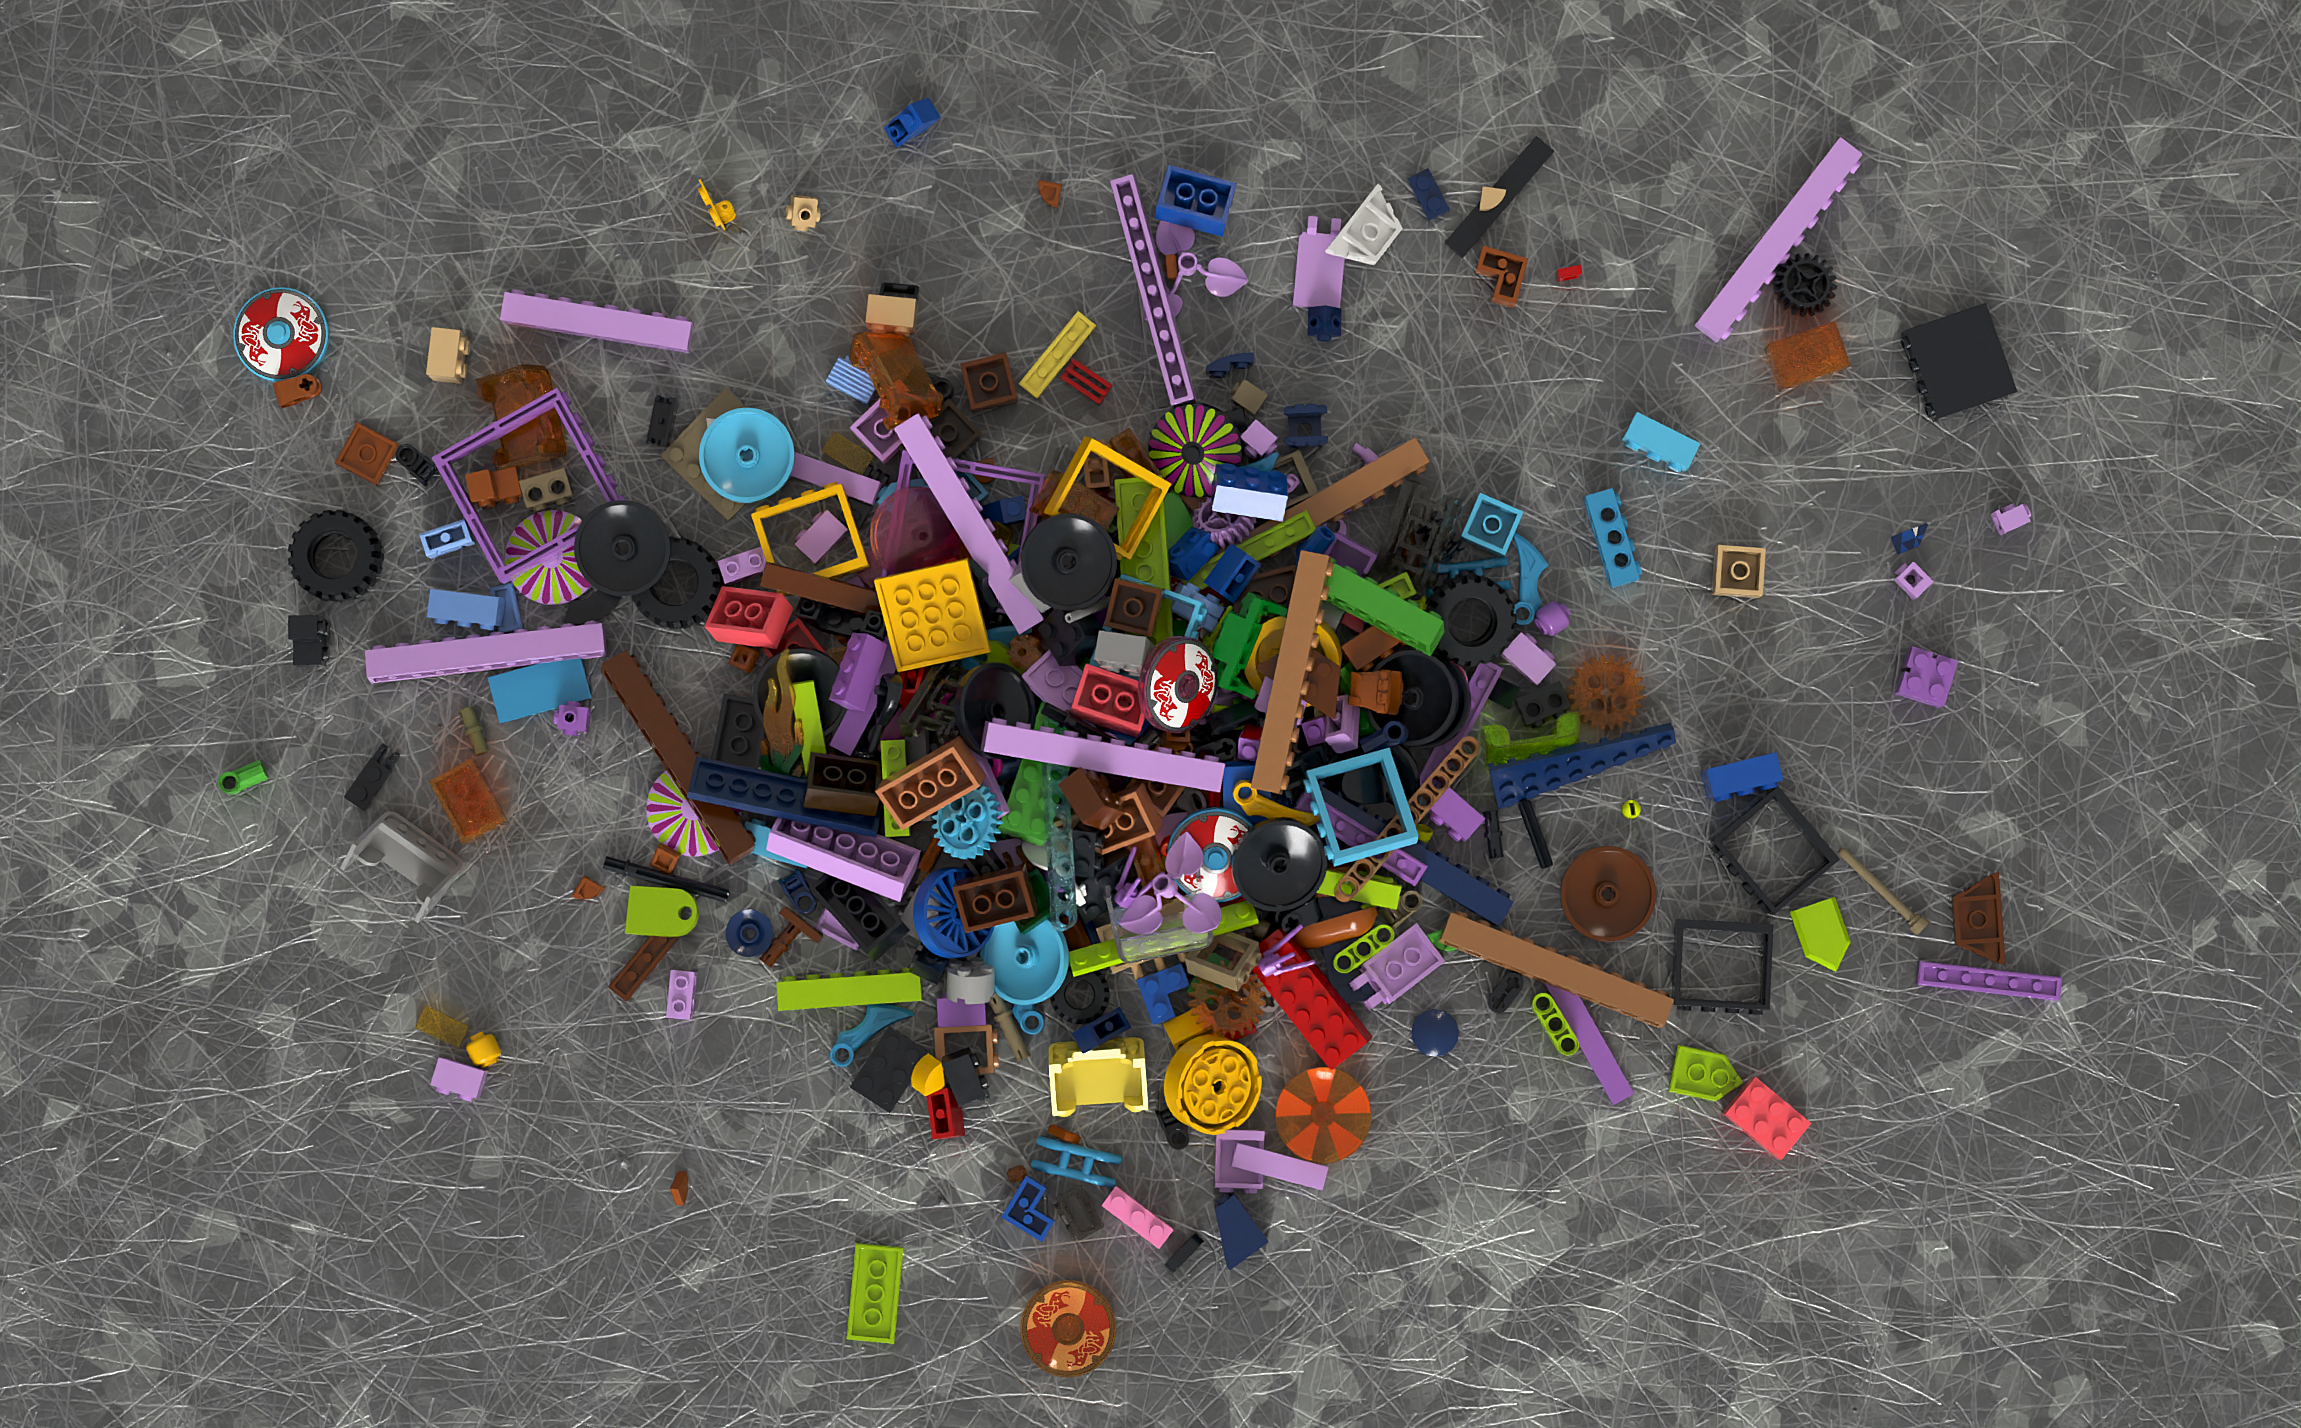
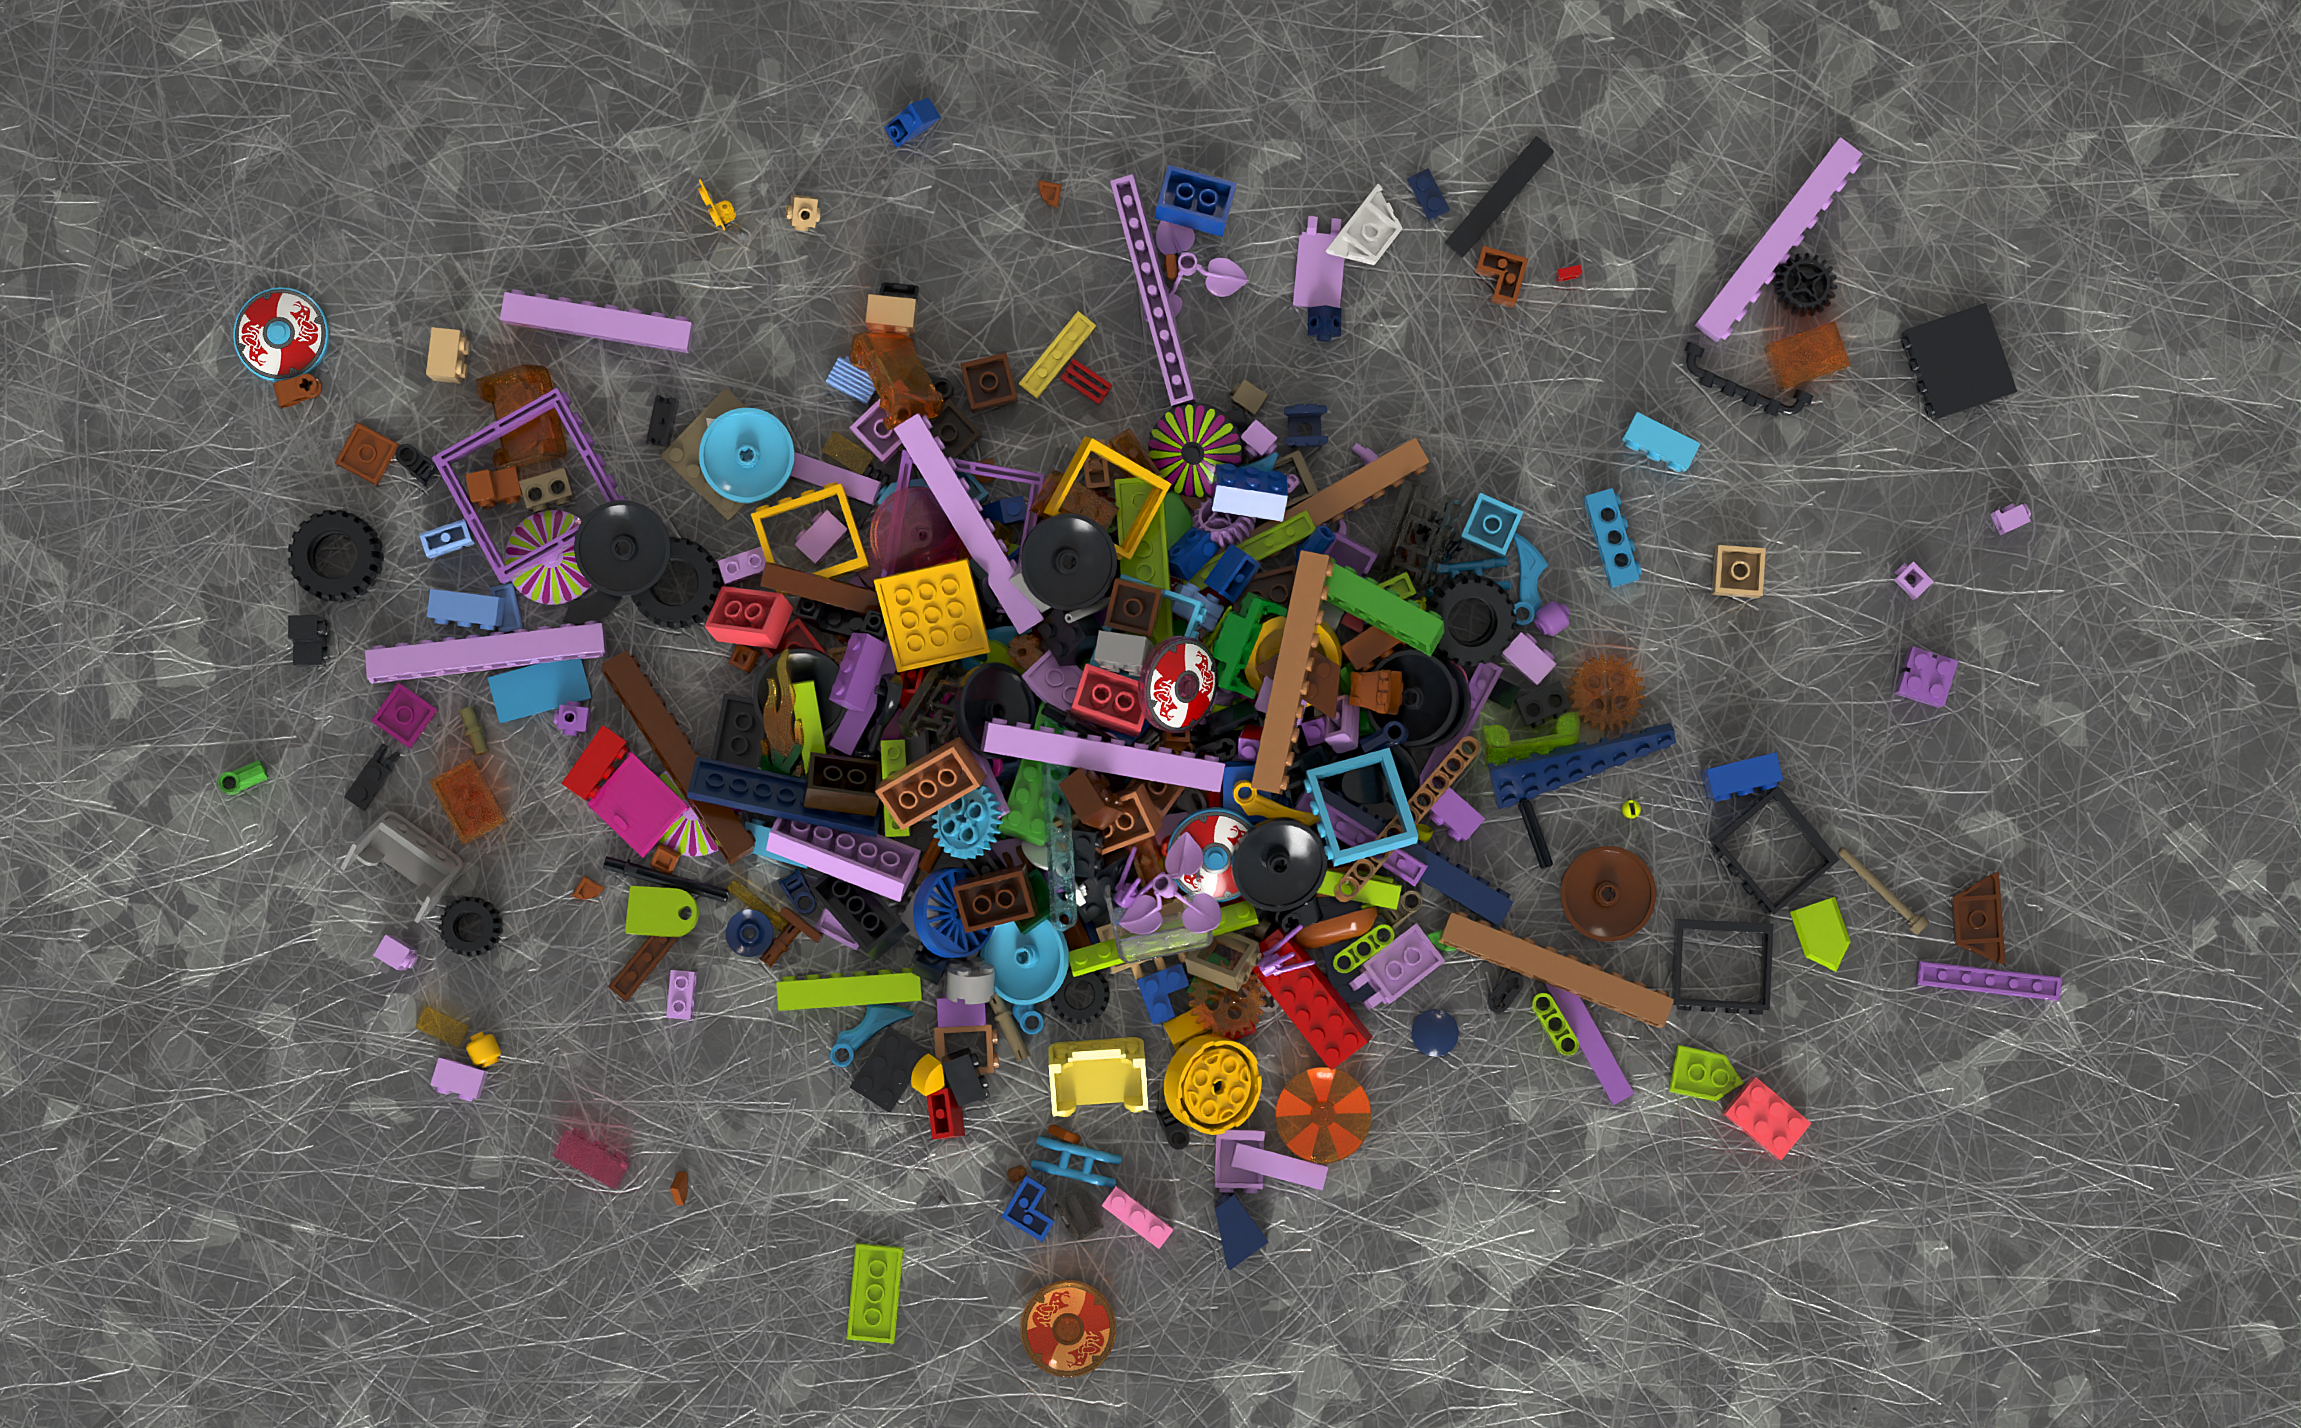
(396, 953): none -> lavender brick
(404, 715): none -> magenta tile
(450, 923): none -> black tyre
(592, 1158): none -> clear pink brick
(595, 763): none -> red brick
(637, 805): none -> dark pink piece
(757, 904): none -> clear yellow axle
(1101, 1030): dark blue brick -> none
(1184, 1252): black beam -> none
(1222, 366): dark blue slope -> none
(1490, 198): tan tile -> none
(1493, 834): black pin -> none
(1749, 396): none -> black bar
(1909, 539): dark blue sticker -> none

